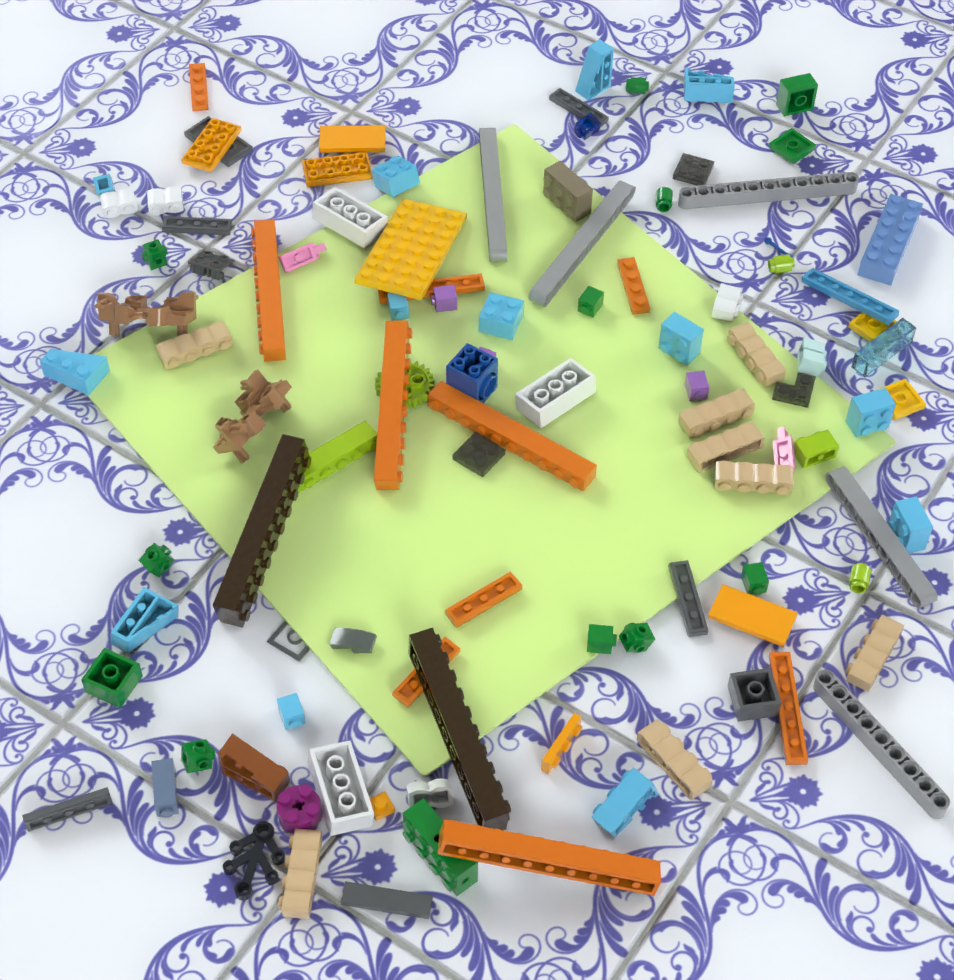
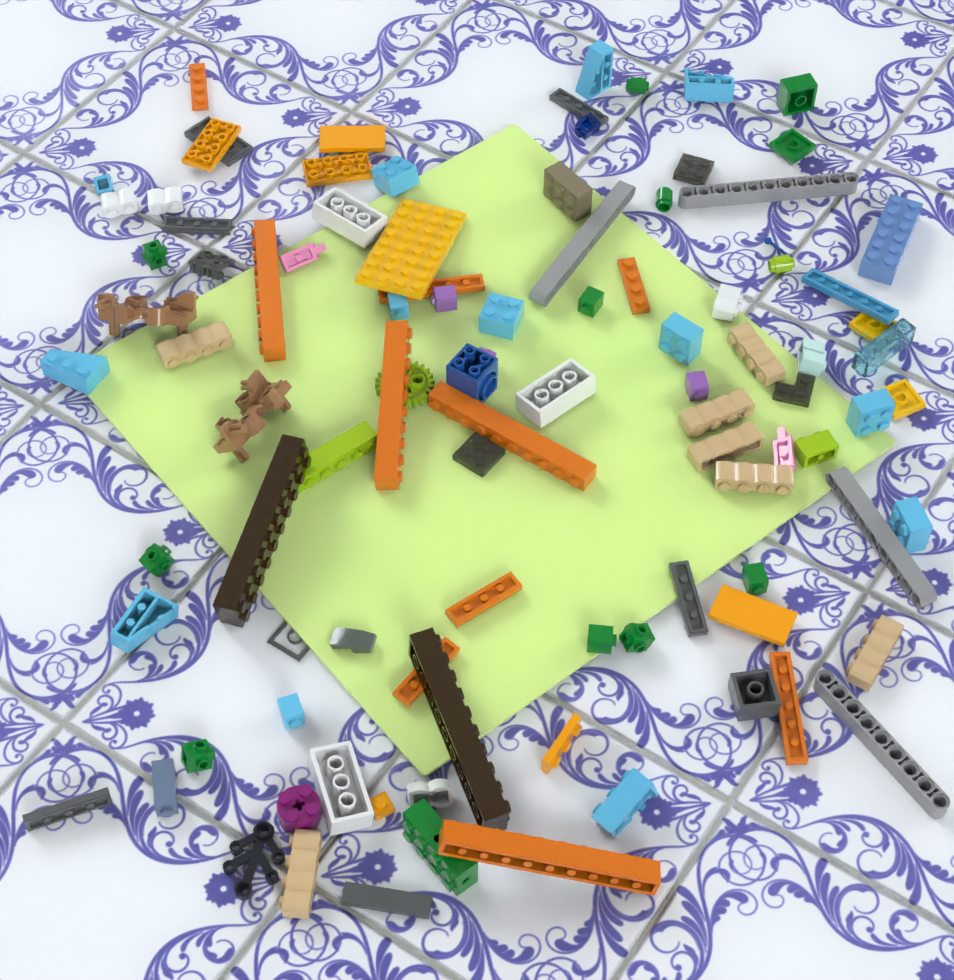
(112, 677): green brick -> none
(252, 768): dark orange wedge -> none
(493, 195): light grey beam -> none
(674, 759): tan brick -> none
(859, 578): lime brick -> none

